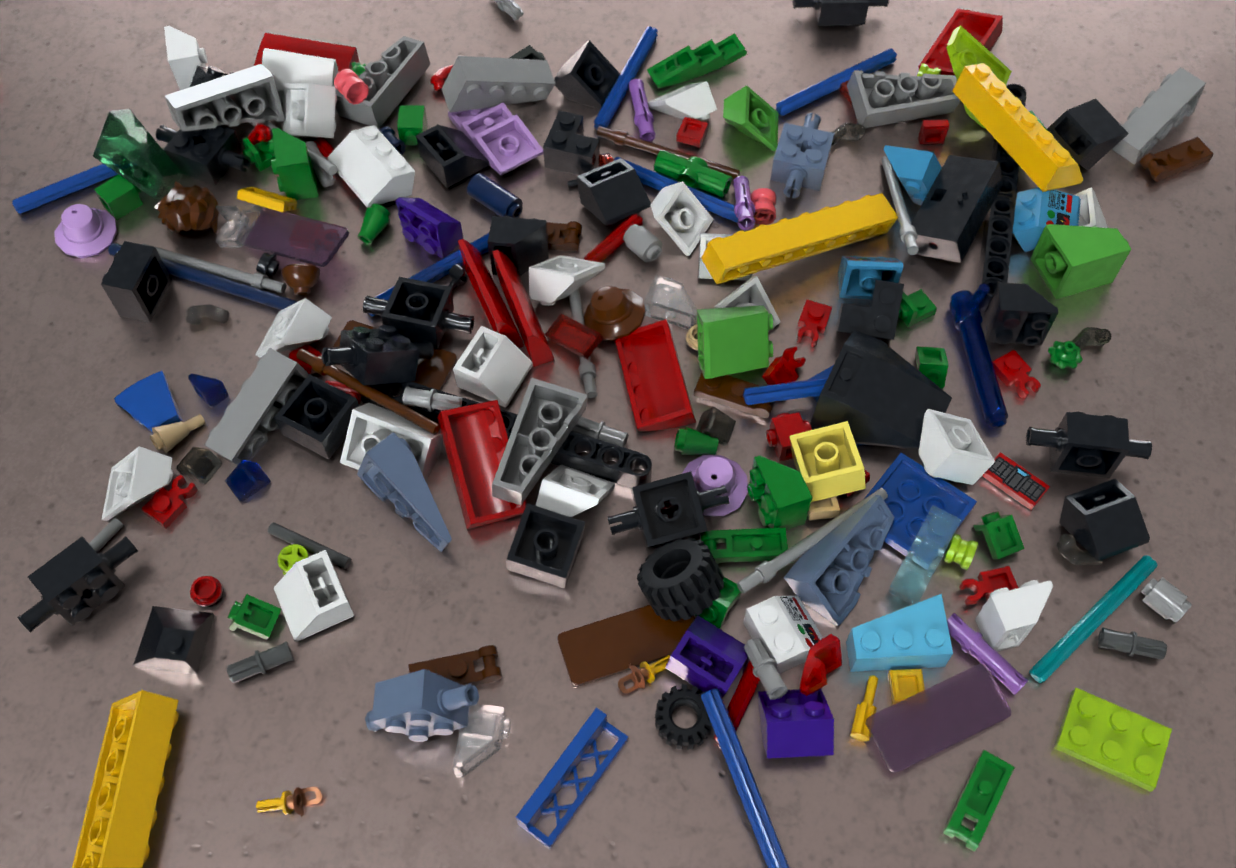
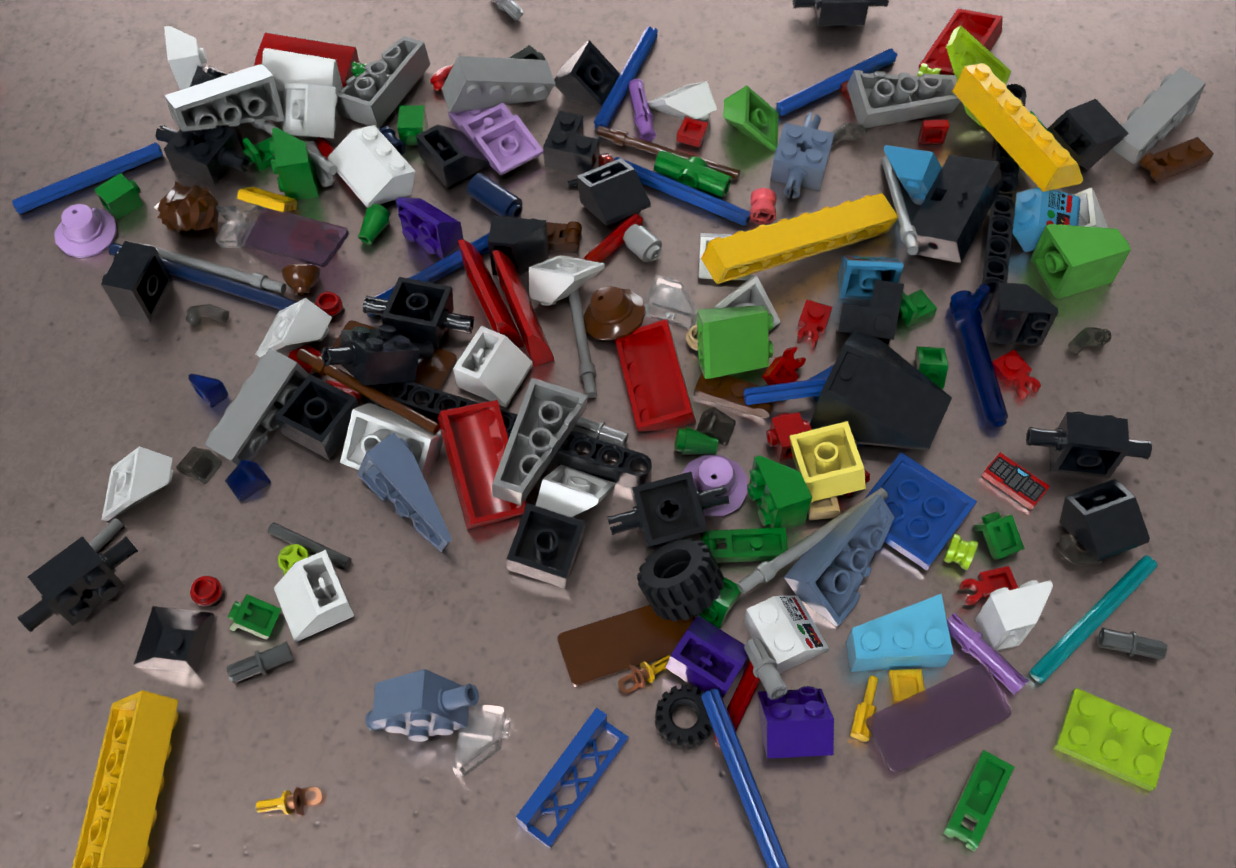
(135, 154): clear green wedge -> none
(150, 402): blue slope -> none
(168, 505): red plate -> none
(169, 435): tan cone -> none
(260, 133): red arm -> none
(268, 264): black plate -> none
(329, 303): none -> red plate
(351, 86): coral wheel -> none
(430, 399): light grey axle -> none
(458, 275): black hand -> none
(461, 666): reddish brown plate -> none
(574, 336): clear red tile -> none
(681, 216): white slope -> none
(691, 64): green slope -> none
(744, 206): medium lavender pin -> none
(821, 660): red slope -> none
(924, 555): clear light blue arch -> none
(953, 448): white slope -> none
(1065, 354): green plant -> none
(1165, 599): light grey brick -> none

